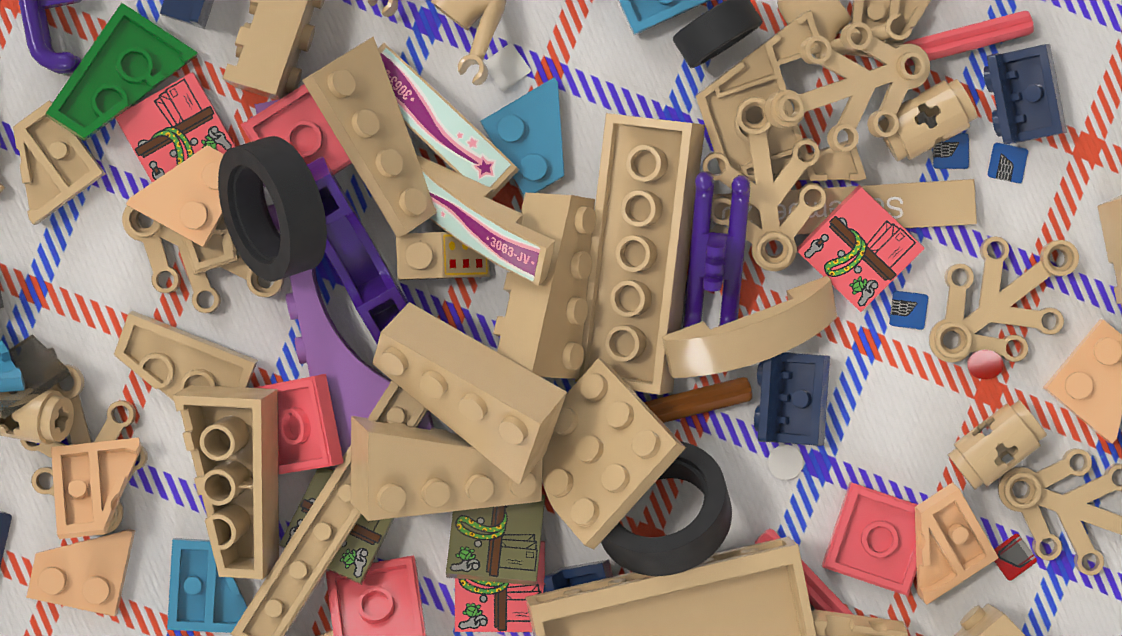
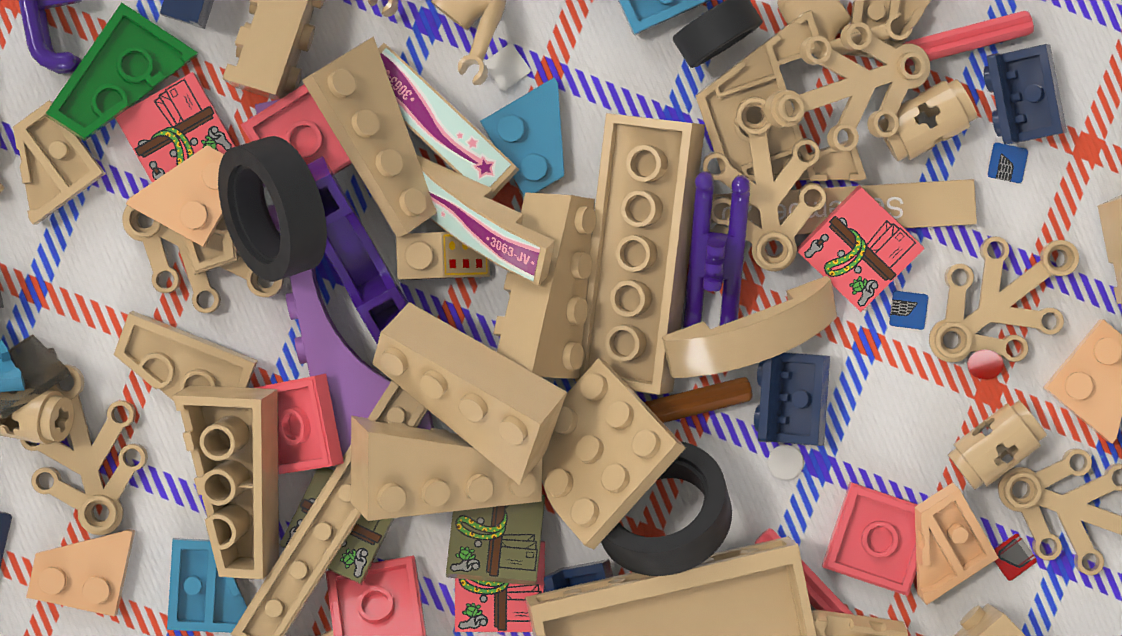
(90, 484): light nougat wing -> none
(952, 153): blue sticker -> none

